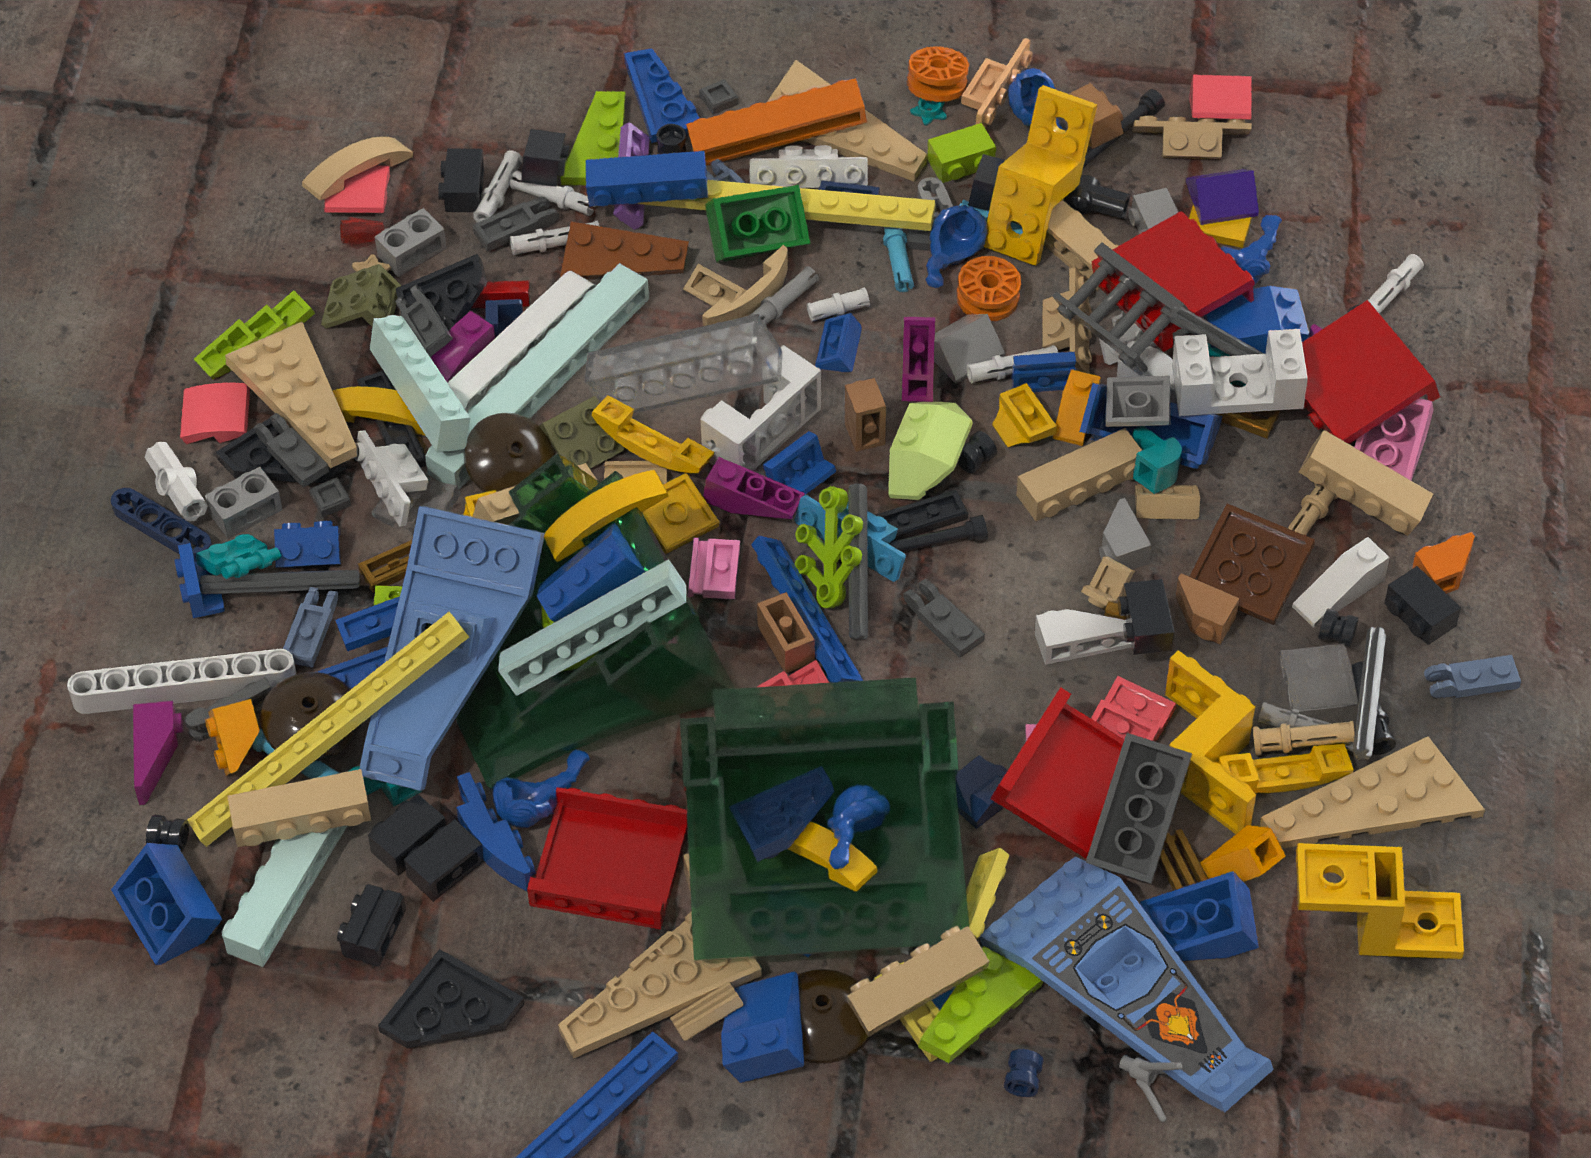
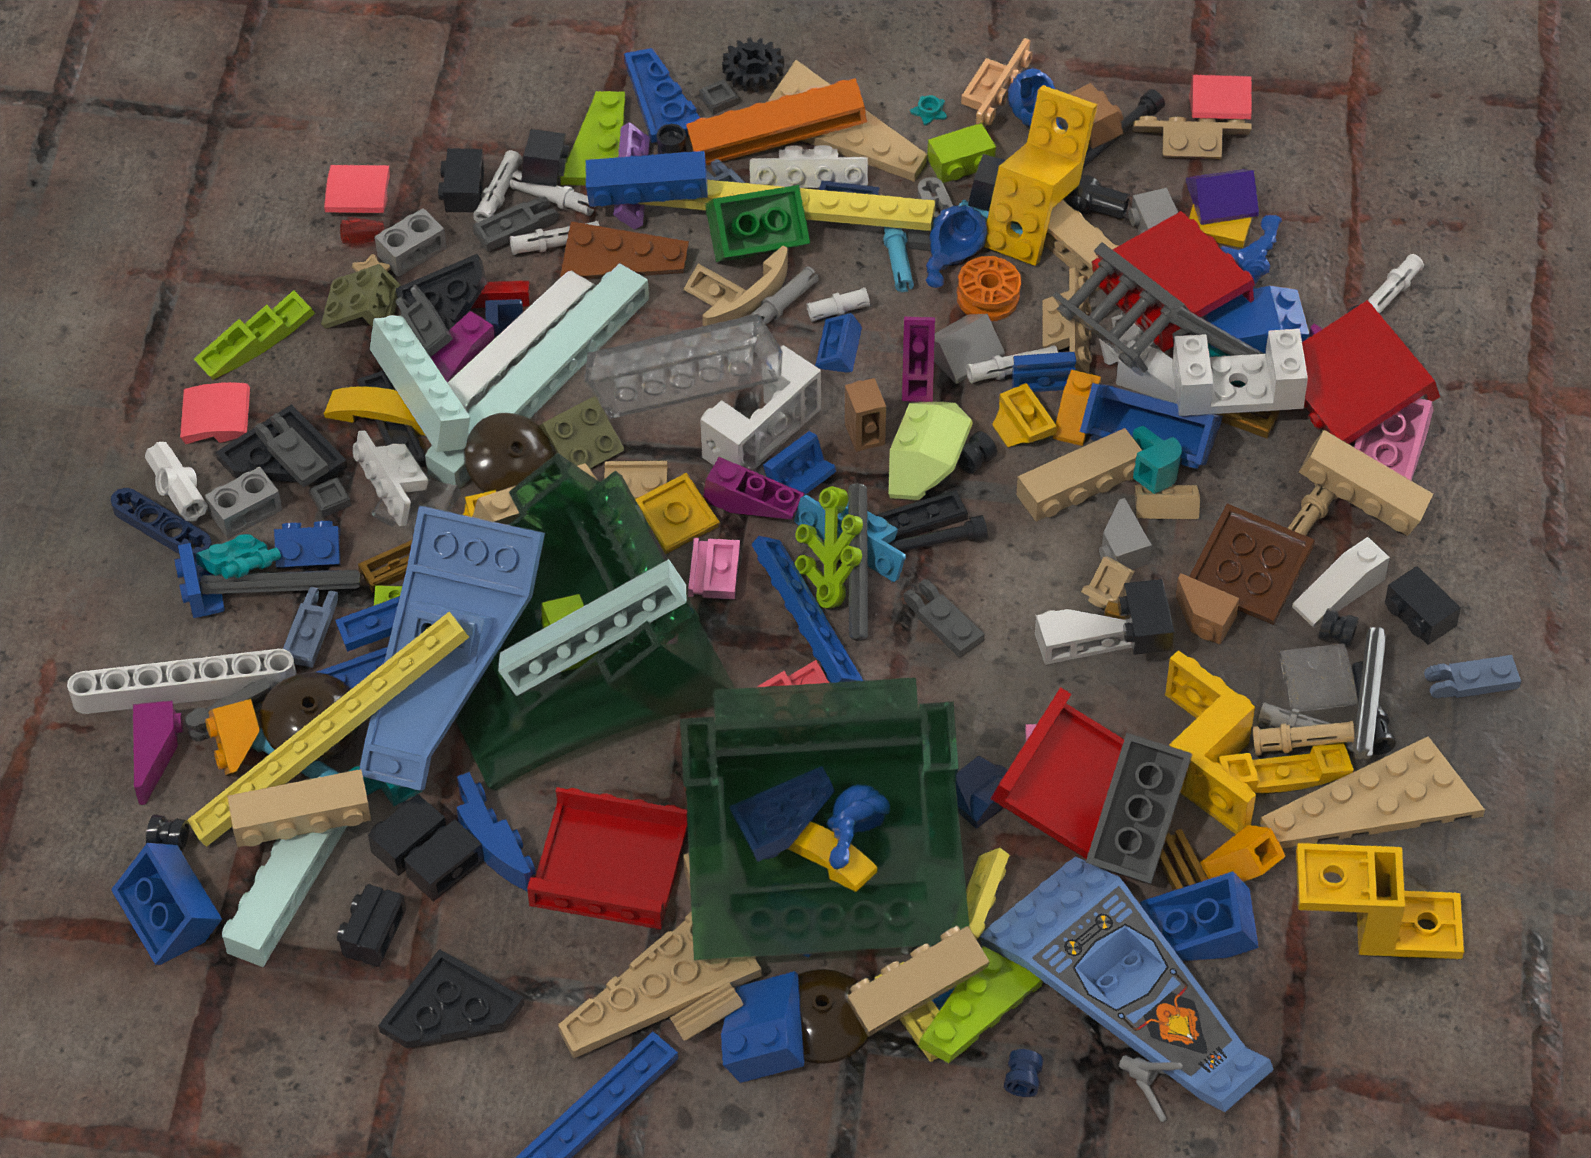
(293, 384): tan wing -> none
(330, 174): tan slope -> none
(529, 802): blue hair -> none
(589, 574): blue slope -> none
(601, 508): yellow slope -> none
(647, 443): yellow slope -> none
(753, 64): none -> black gear
(785, 632): medium nougat brick -> none
(937, 74): orange wheel -> none
(1134, 711): coral slope -> none
(1138, 401): light grey slope -> none
(1446, 561): orange slope -> none

